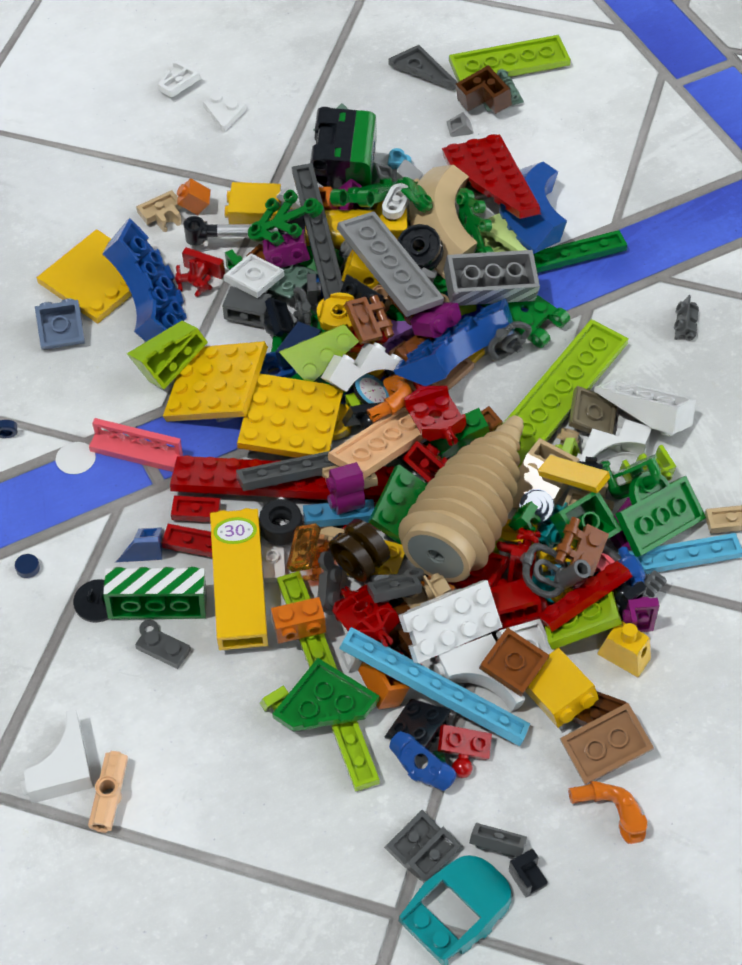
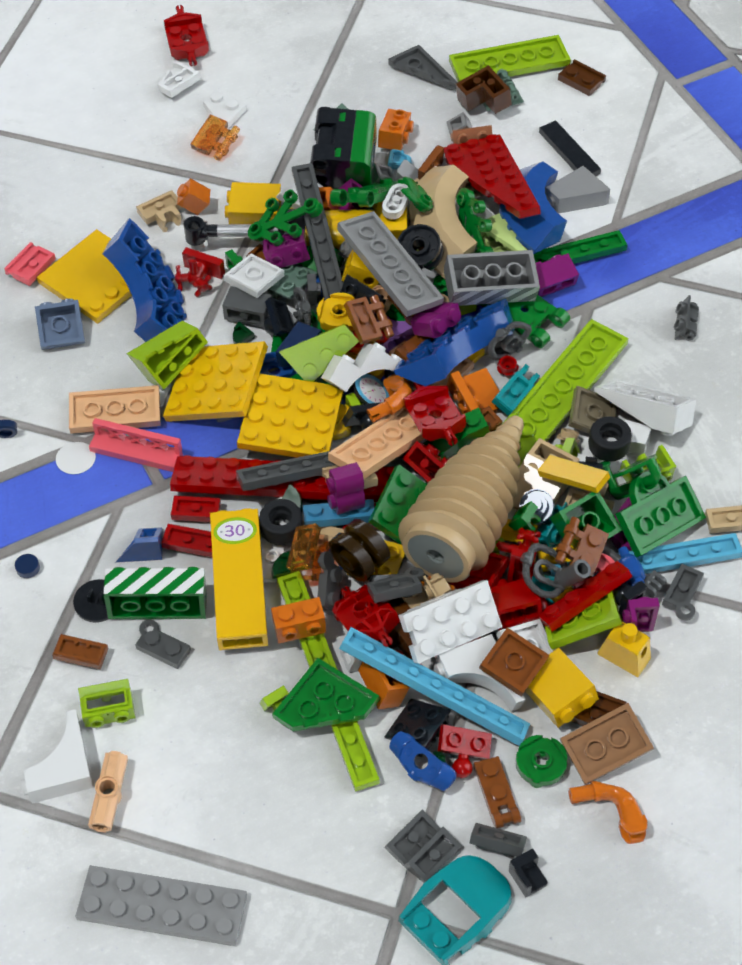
(30, 263): none -> coral plate
(80, 651): none -> dark orange plate
(106, 714): none -> lime window
(126, 406): none -> light nougat plate
(162, 905): none -> light grey plate
(186, 27): none -> red plate
(209, 135): none -> clear orange plate
(242, 334): none -> dark green tile
(279, 567): none -> dark green tile
(293, 495): none -> tile
(395, 129): none -> orange brick
(435, 159): none -> dark orange plate
(463, 135): none -> nougat hinge
(473, 390): none -> orange bracket
(496, 792): none -> dark orange plate
(510, 362): none -> red plate
(514, 391): none -> teal hinge
(540, 774): none -> green plate
(556, 274): none -> magenta brick
(568, 147): none -> black tile
(577, 192): none -> light grey slope
(581, 77): none -> reddish brown plate
(614, 428): none -> black tyre
(682, 591): none -> dark grey hinge

